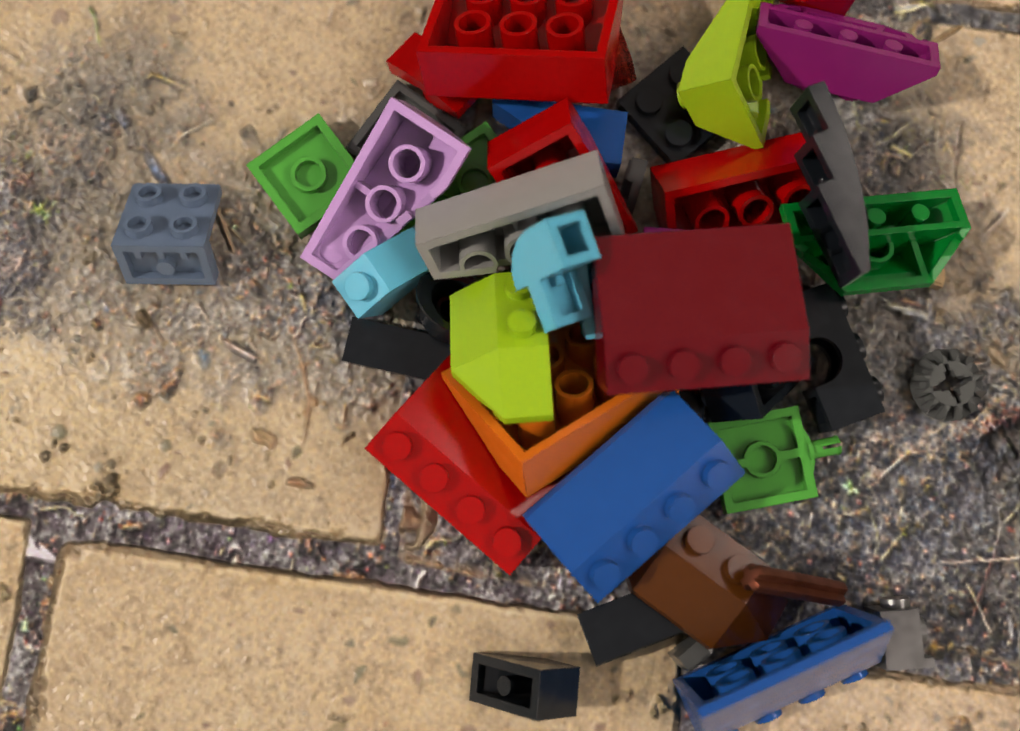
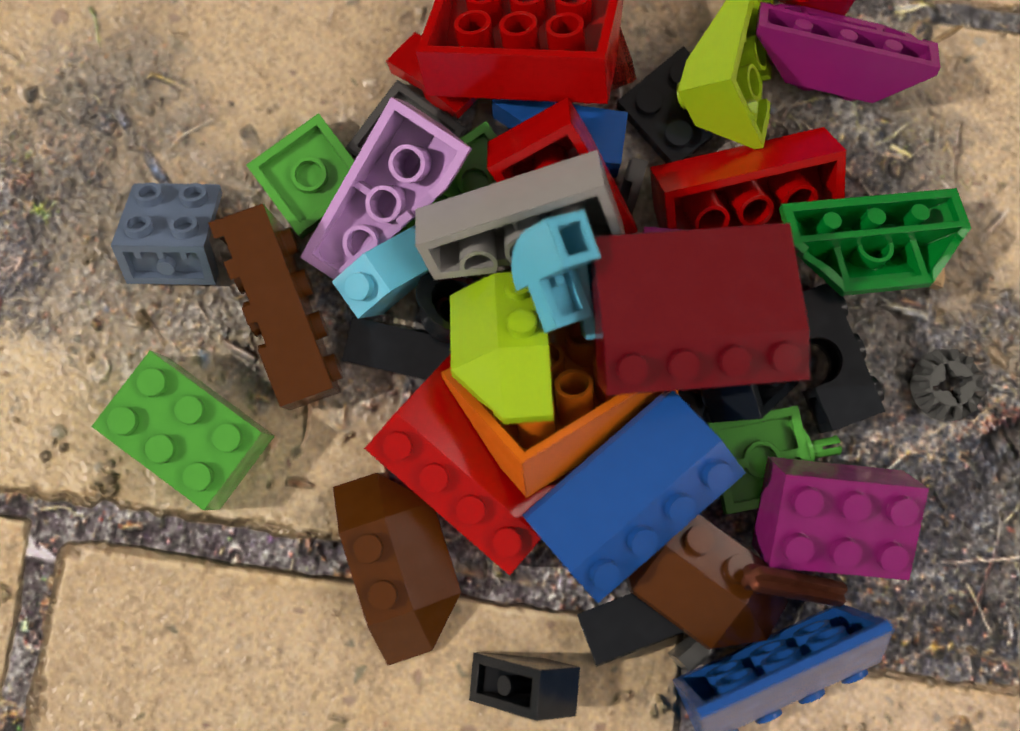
(183, 431): none -> bright green brick
(279, 306): none -> reddish brown wedge
(396, 564): none -> reddish brown wedge
(836, 198): black slope -> none
(839, 518): none -> magenta brick
(909, 634): flat silver brick -> none

